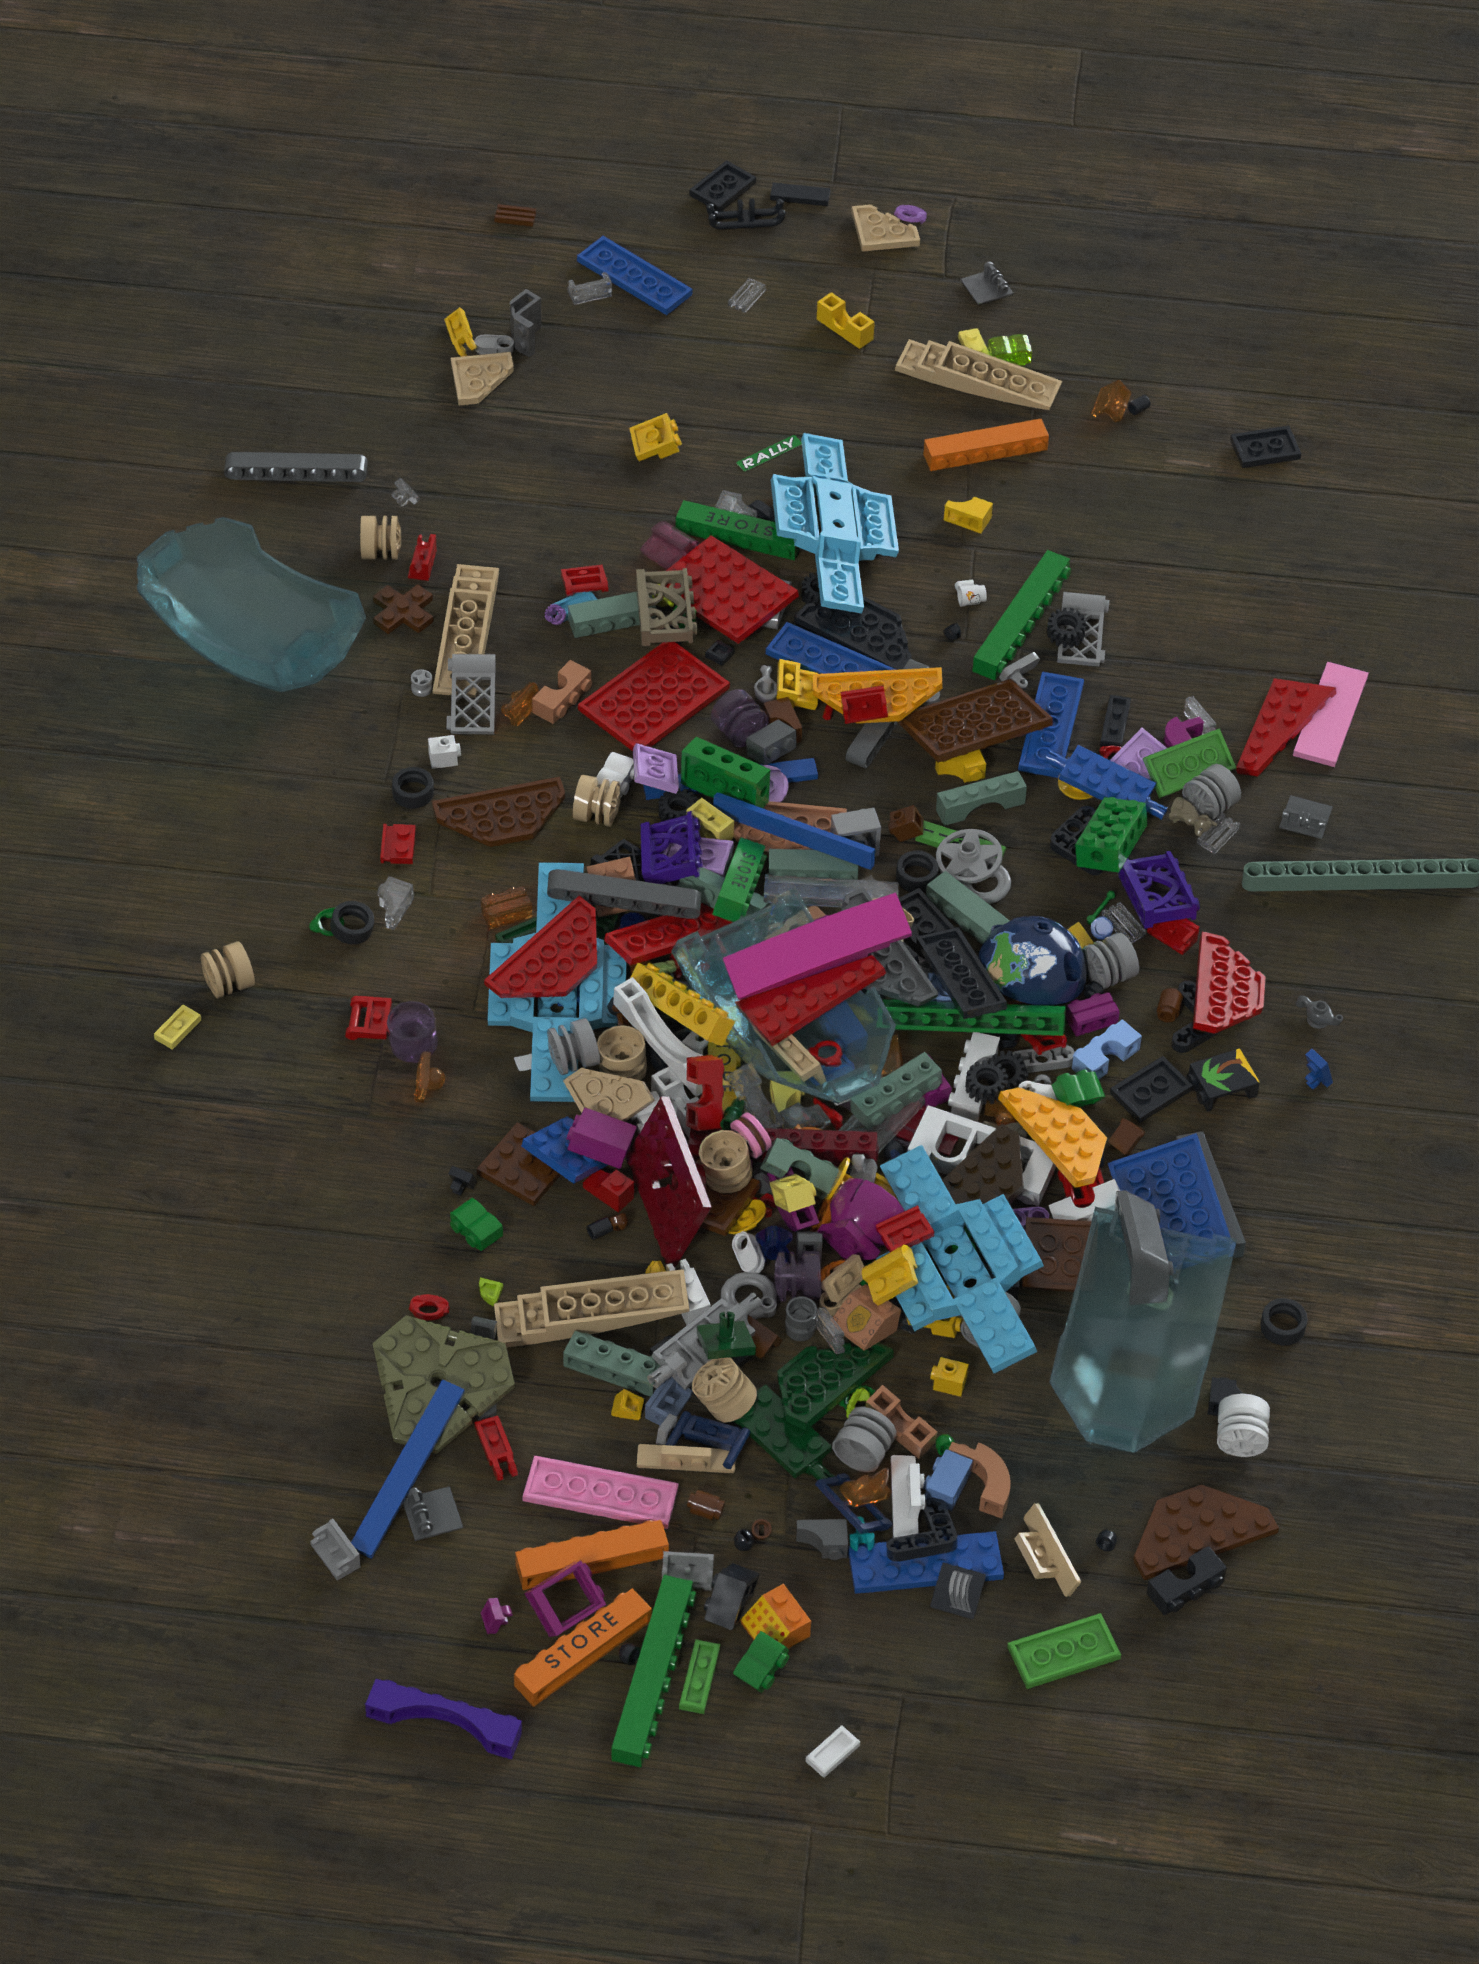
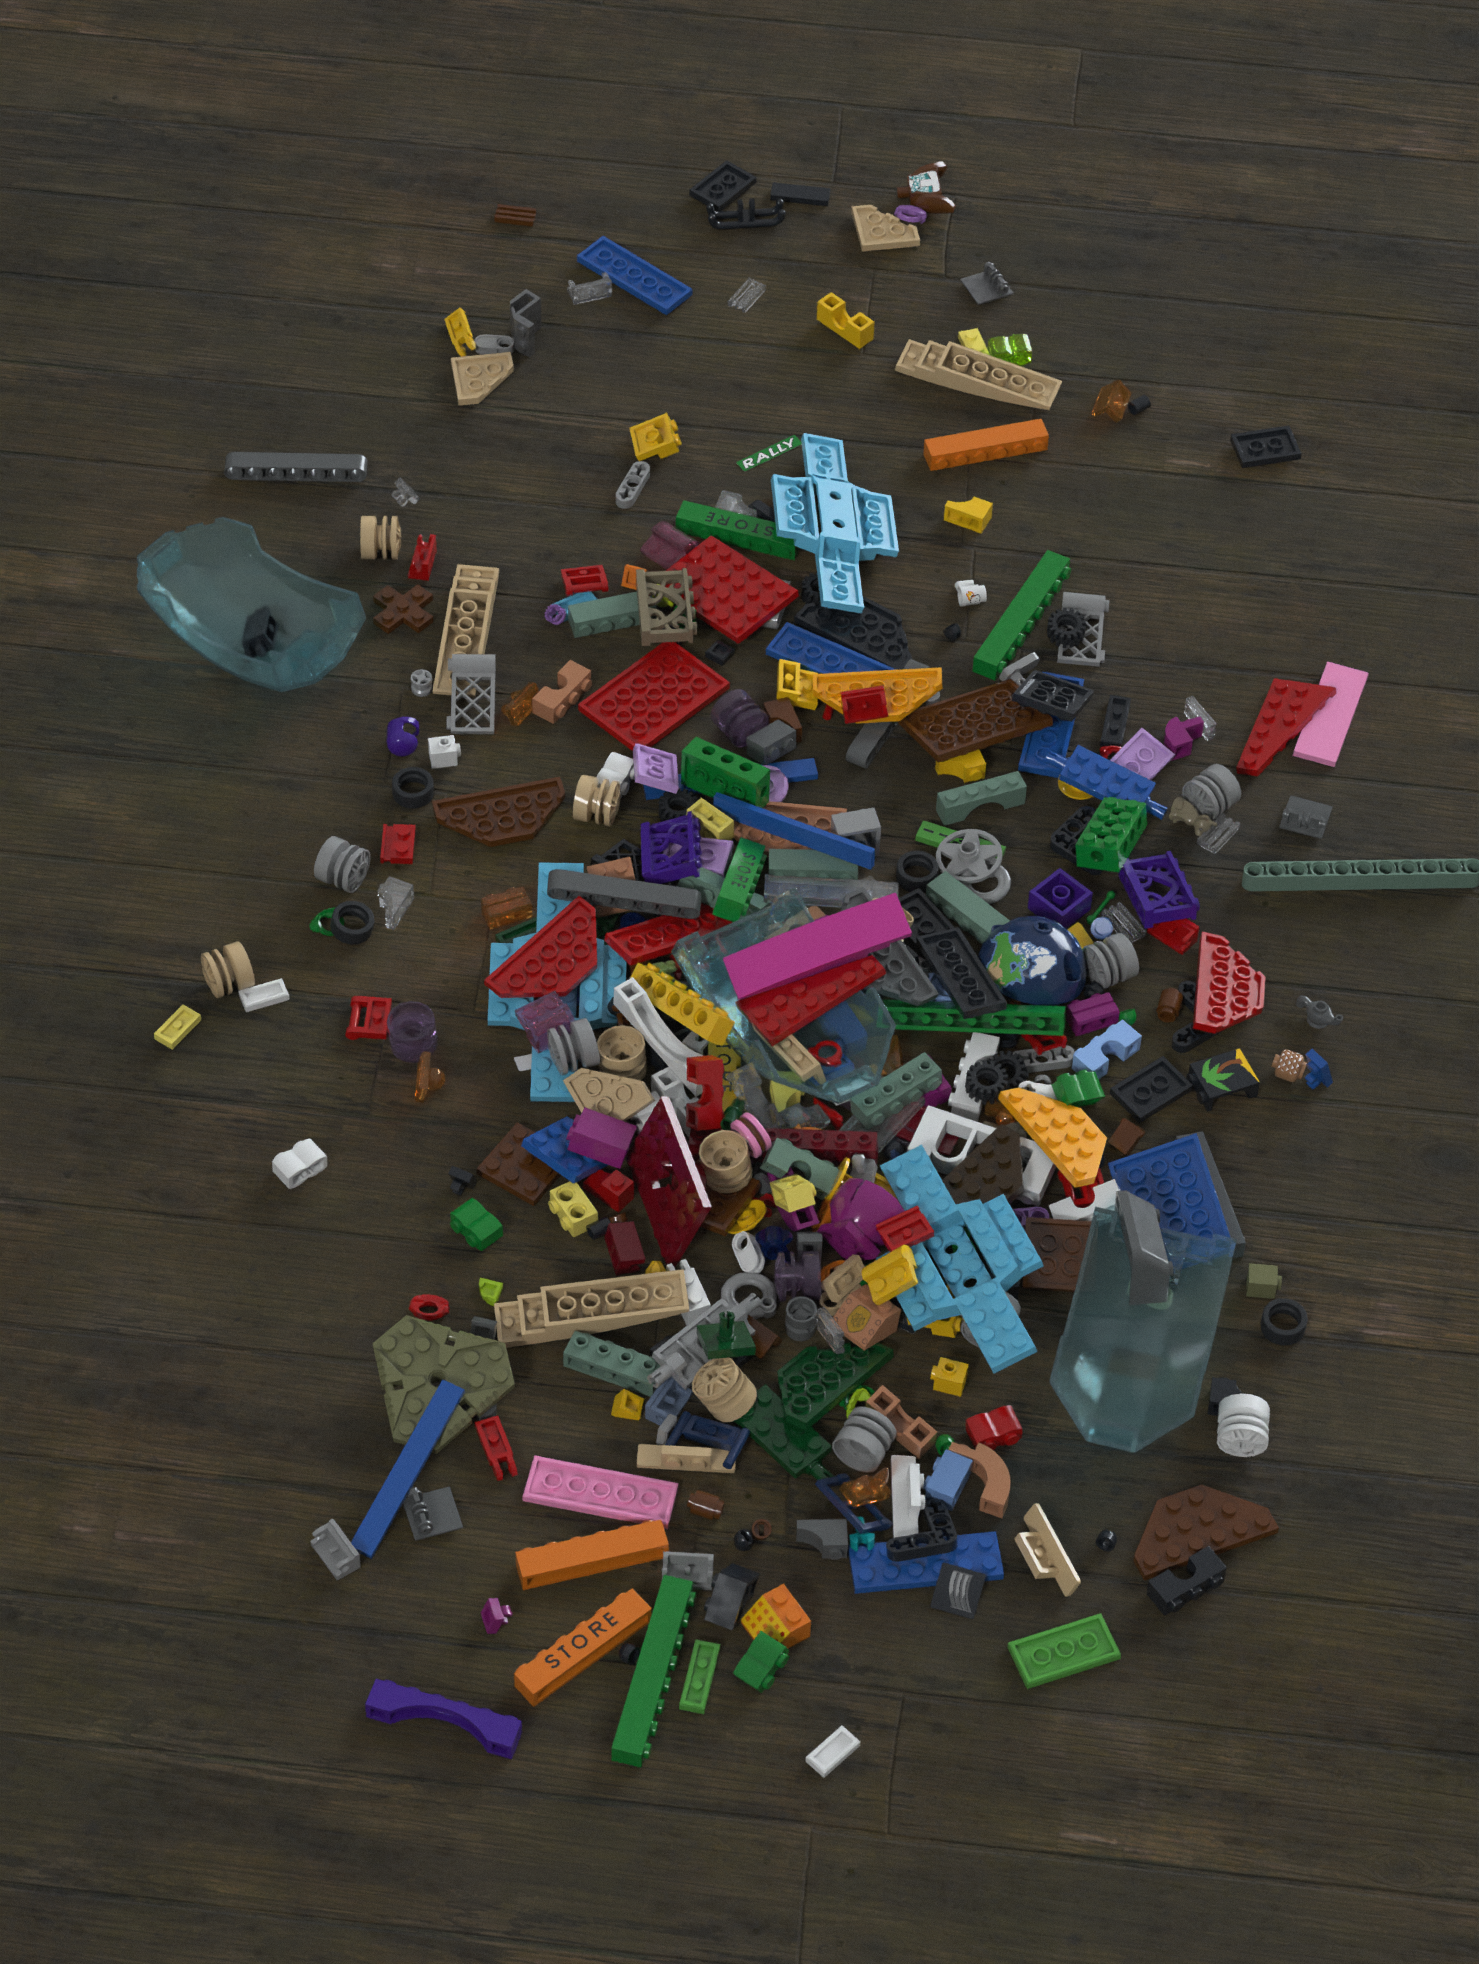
(259, 633): none -> black hinge
(263, 995): none -> white tile
(299, 1163): none -> white brick
(342, 864): none -> light grey wheel
(400, 742): none -> dark purple helmet
(541, 1015): none -> clear pink brick
(544, 1610): magenta window -> none
(571, 1202): none -> light yellow brick
(624, 1247): none -> dark red hinge
(629, 576): none -> orange tile
(631, 477): none -> light grey beam
(765, 687): light grey piece -> none
(906, 823): reddish brown brick -> none
(925, 190): none -> reddish brown torso
(994, 1428): none -> red brick
(1052, 695): none -> black plate
(1060, 899): none -> dark purple brick
(1128, 1016): none -> green hinge
(1184, 761): bright green tile -> none
(1262, 1281): none -> olive brick
(1289, 1065): none -> medium nougat head

